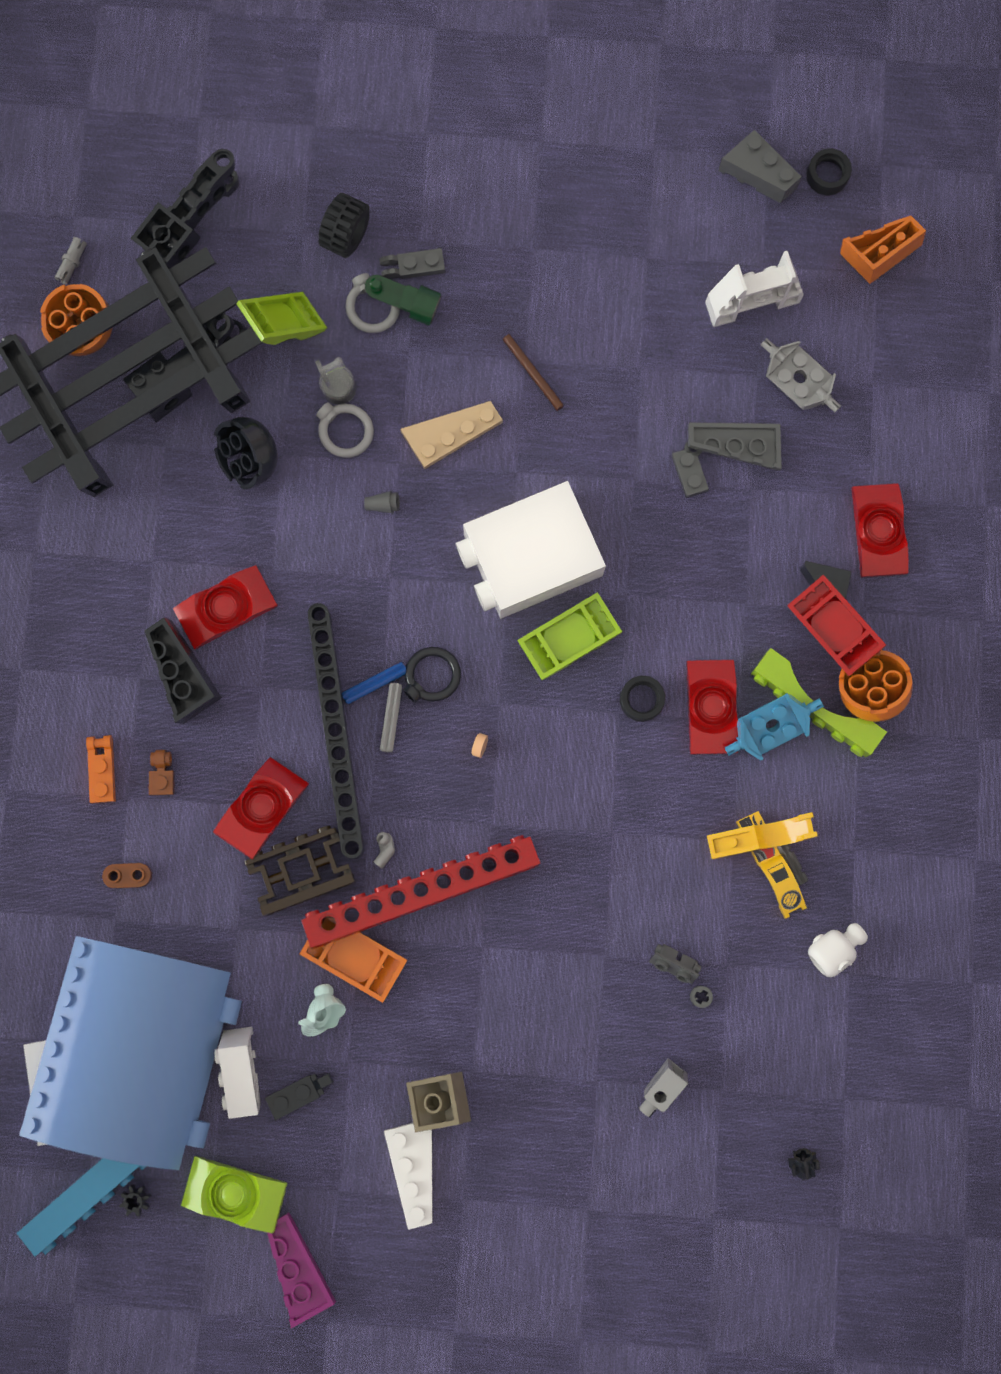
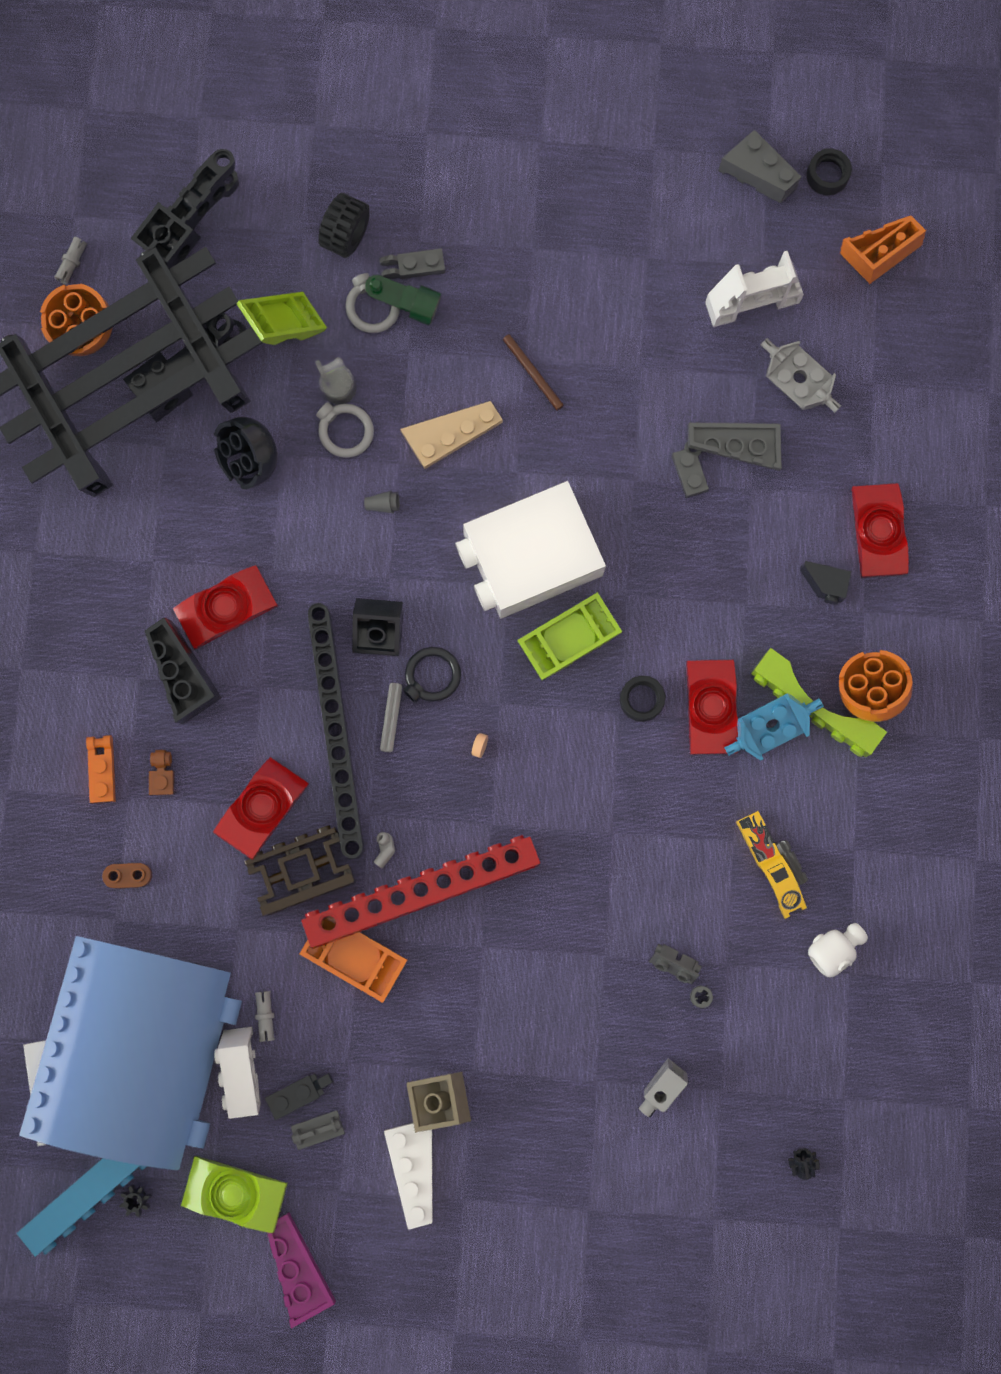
(264, 1016): none -> light grey pin
(317, 1130): none -> dark grey hinge
(323, 1012): light aqua hair -> none
(374, 683): blue axle -> none
(377, 627): none -> black slope
(761, 836): yellow piece -> none
(836, 625): red slope -> none

